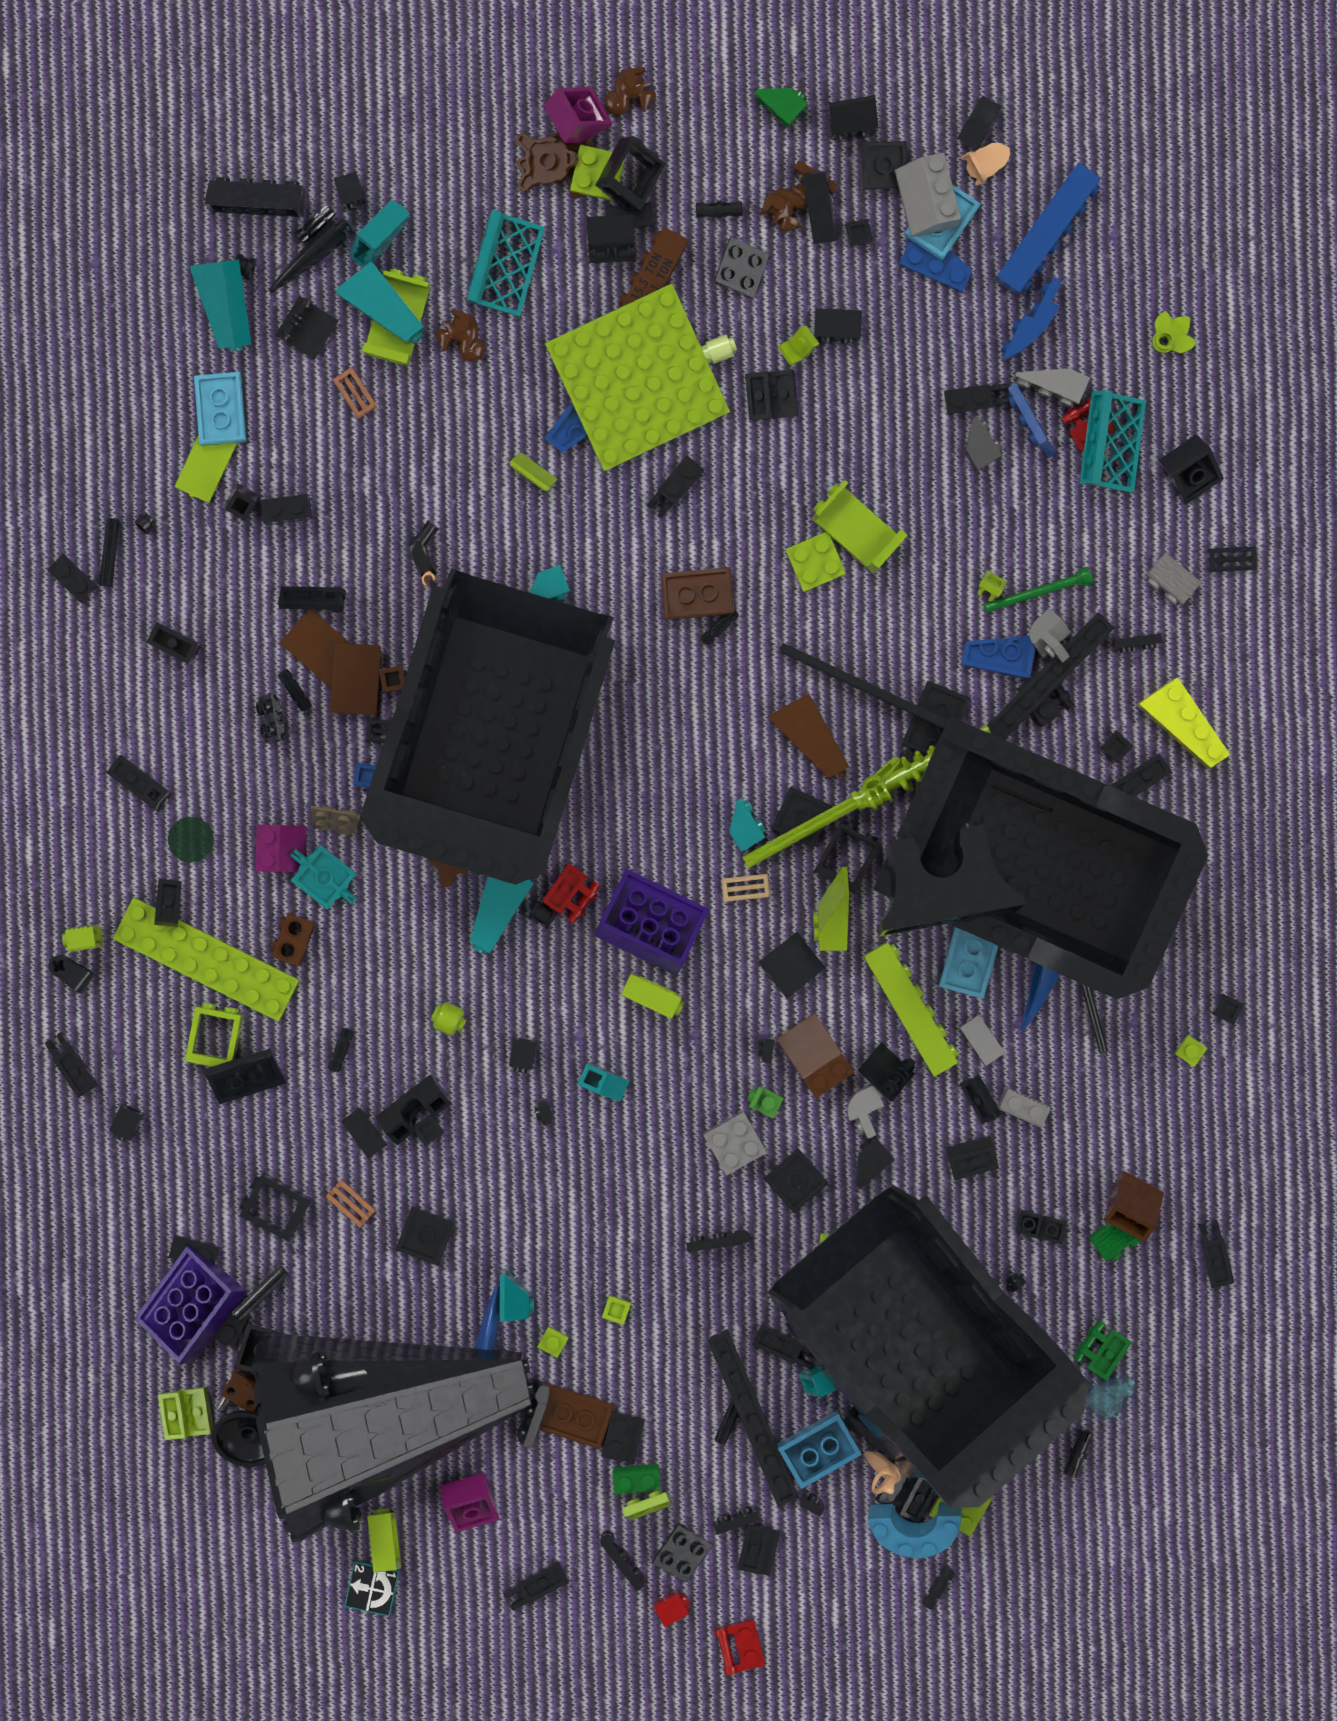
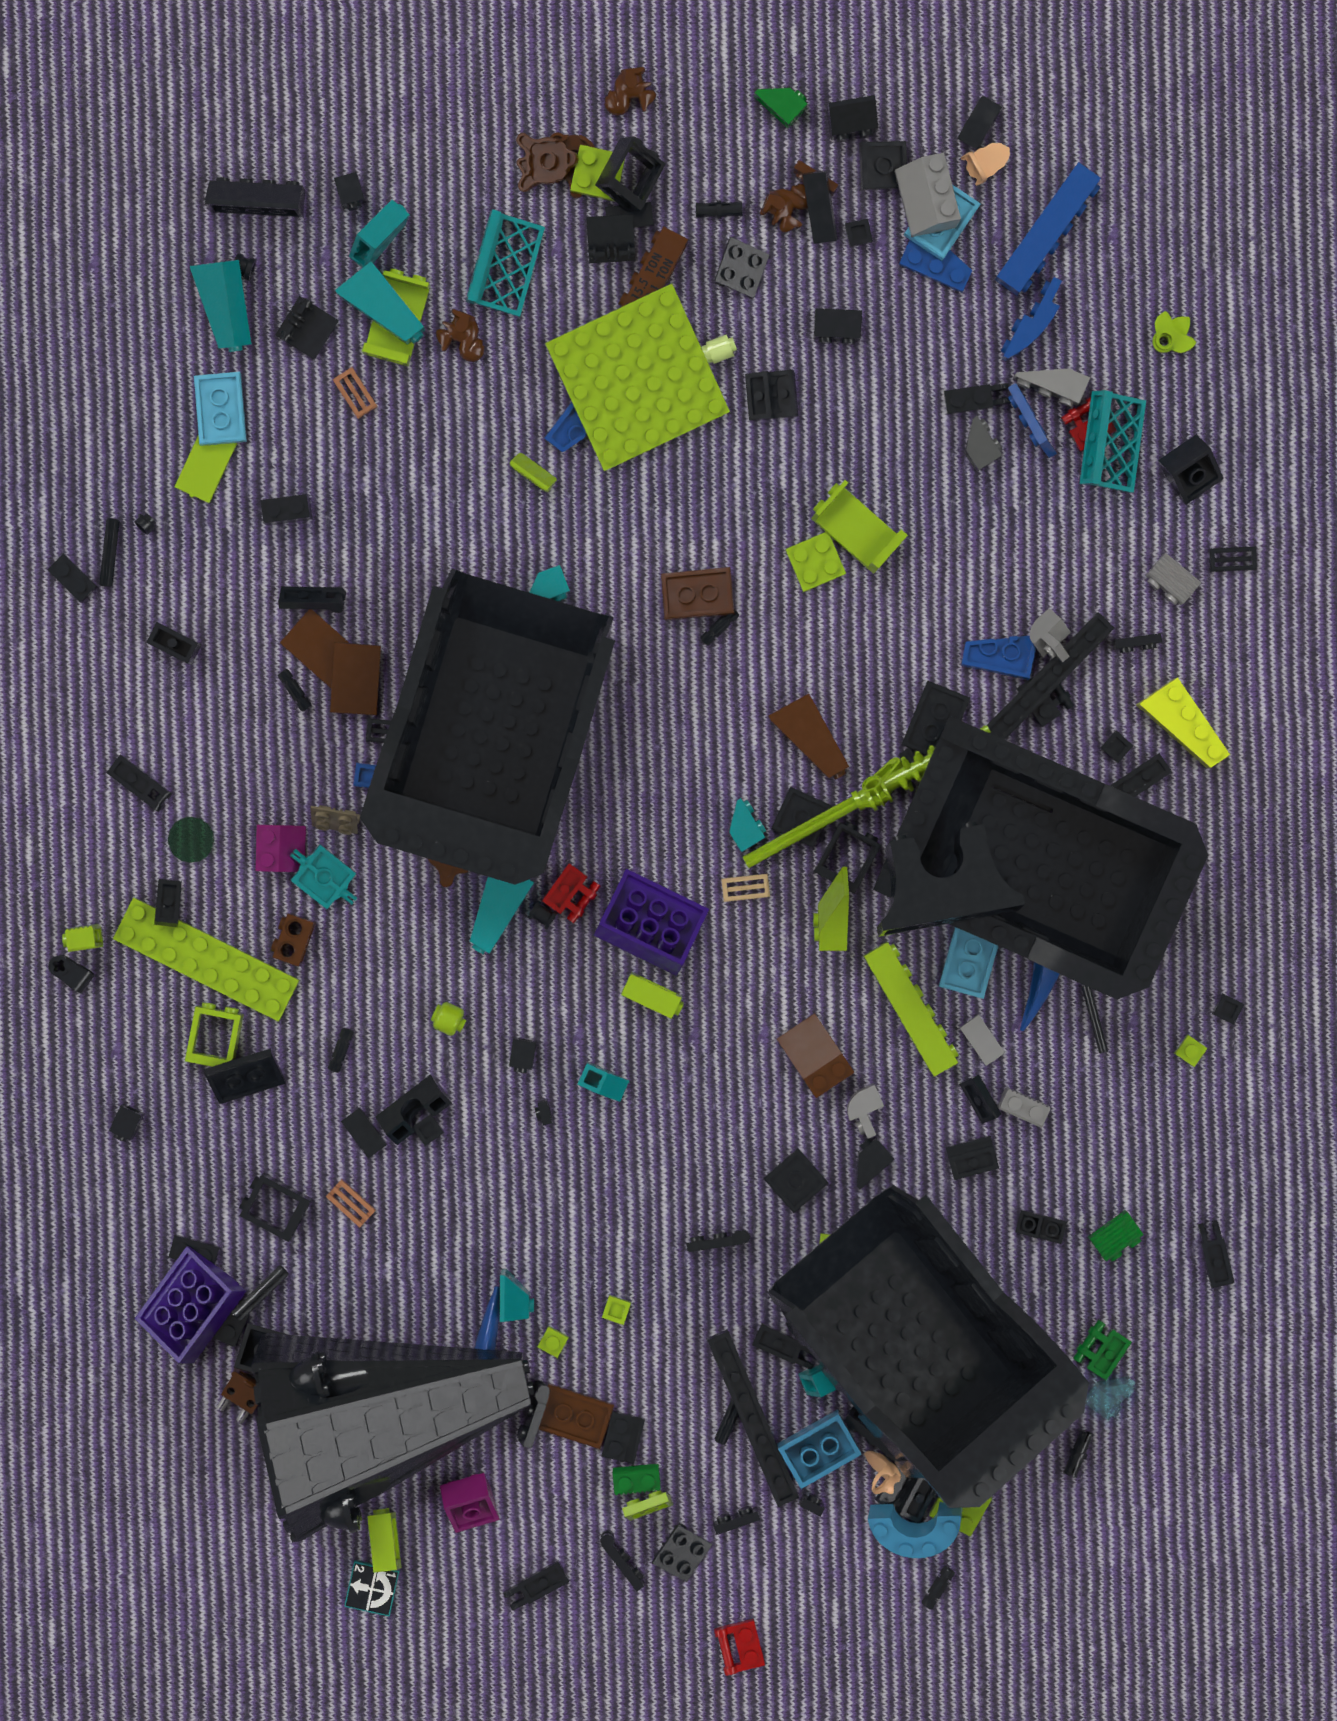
(72, 1066): black hinge -> none
(185, 1413): lime slope -> none
(238, 1439): black dish -> none
(240, 501): black brick -> none
(266, 708): black hinge -> none
(314, 251): black piece -> none
(315, 224): black axle -> none
(392, 678): reddish brown brick -> none
(420, 553): black arm -> none
(425, 1235): black plate -> none
(577, 114): magenta slope -> none
(672, 1607): red brick -> none
(677, 484): black hinge -> none
(734, 1142): light grey brick -> none
(758, 1549): black plate -> none
(764, 1101): bright green bracket -> none
(765, 1048): black plate -> none
(791, 964): black slope -> none
(798, 346): lime bracket -> none
(863, 686): black tile -> none
(887, 1071): black hinge -> none
(992, 584): lime tile -> none
(1015, 1282): black plate -> none
(1082, 577): green piece -> none
(1134, 1206): reddish brown brick -> none

